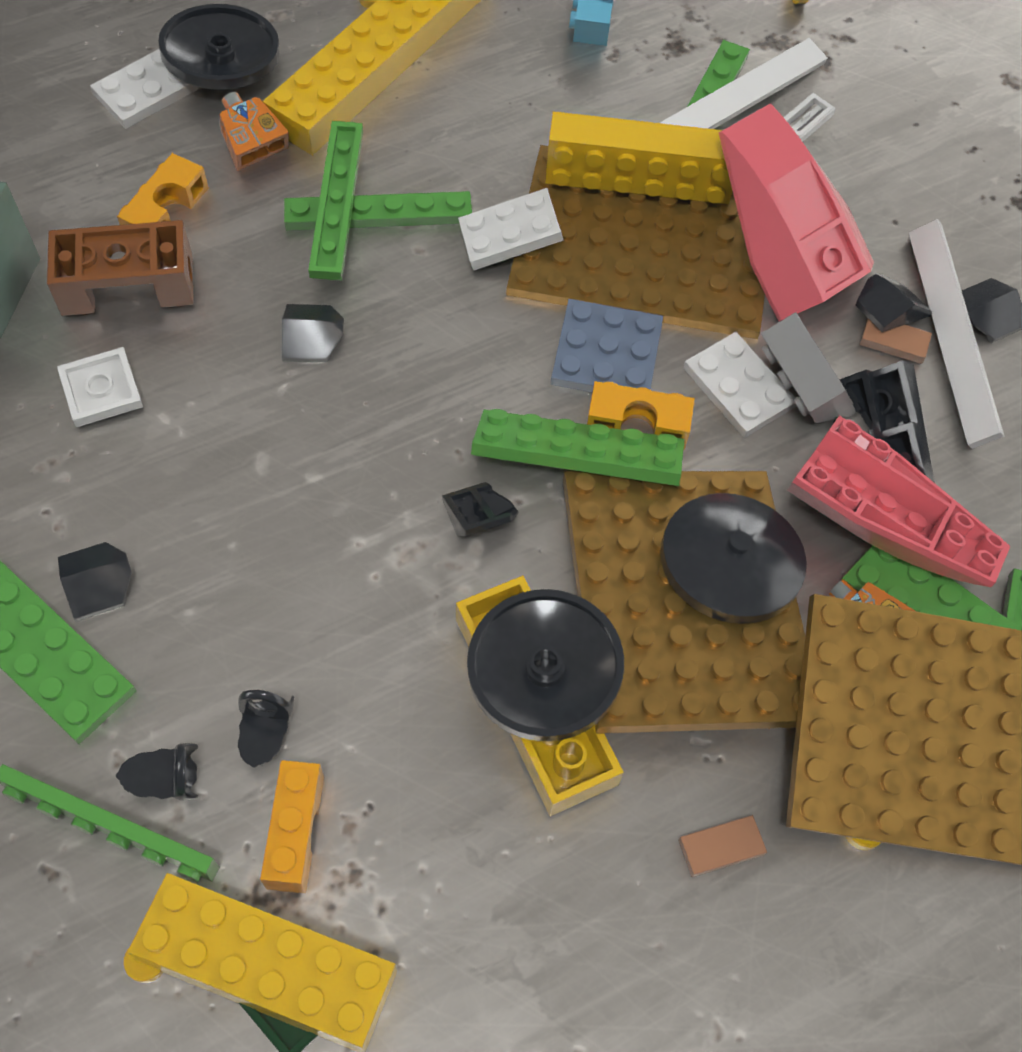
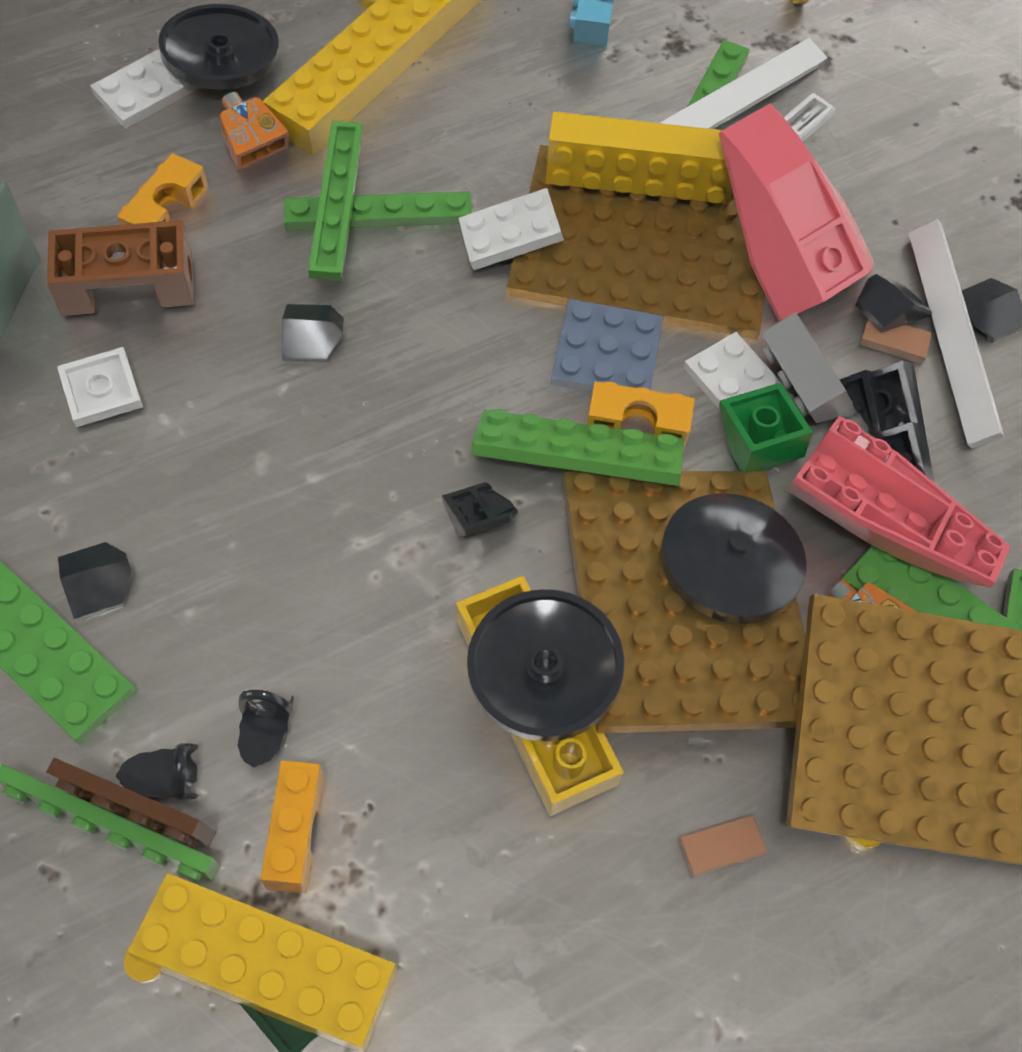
(122, 800): none -> reddish brown plate
(764, 428): none -> green slope

